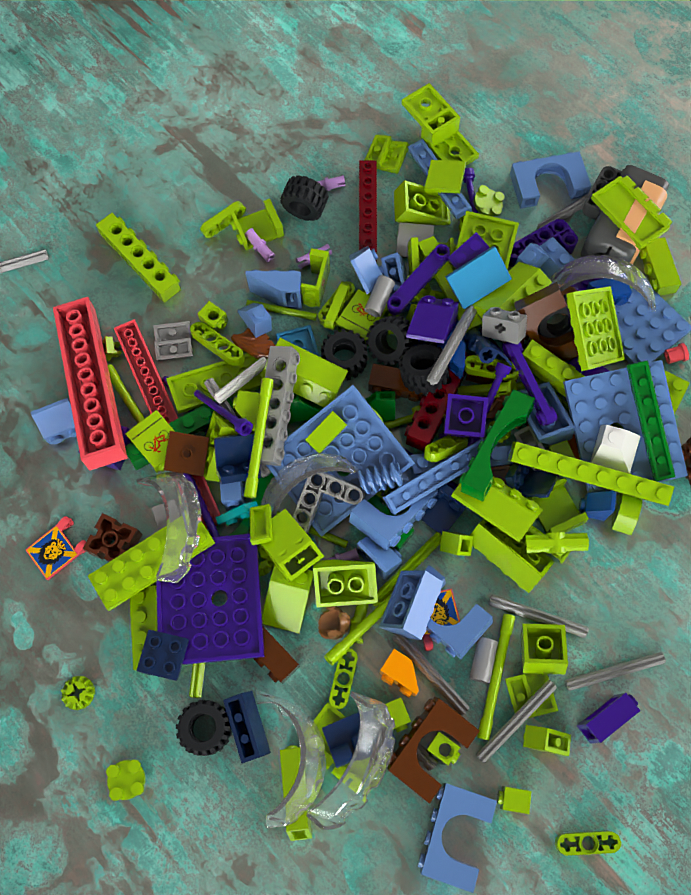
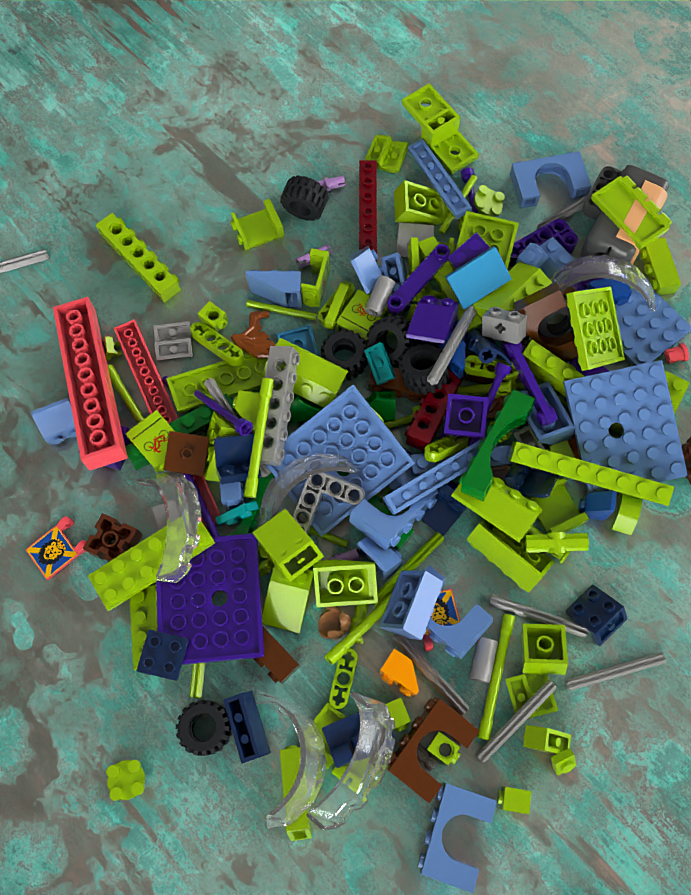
(85, 697): lime gear -> none
(222, 219): lime beam -> none
(239, 381): white axle -> none
(256, 318): medium blue slope -> none
(259, 245): lavender pin -> none
(260, 524): lime tile -> none
(326, 432): lime tile -> none
(379, 363): none -> teal plate
(380, 478): medium blue piece -> none
(445, 176): lime tile -> none
(450, 217): none -> lime bar
(456, 543): lime brick -> none
(563, 761): none -> lime plate
(597, 613): none -> dark blue bracket
(603, 835): lime beam -> none
(608, 717): dark purple window -> none
(615, 448): white slope -> none
(650, 421): green tile -> none

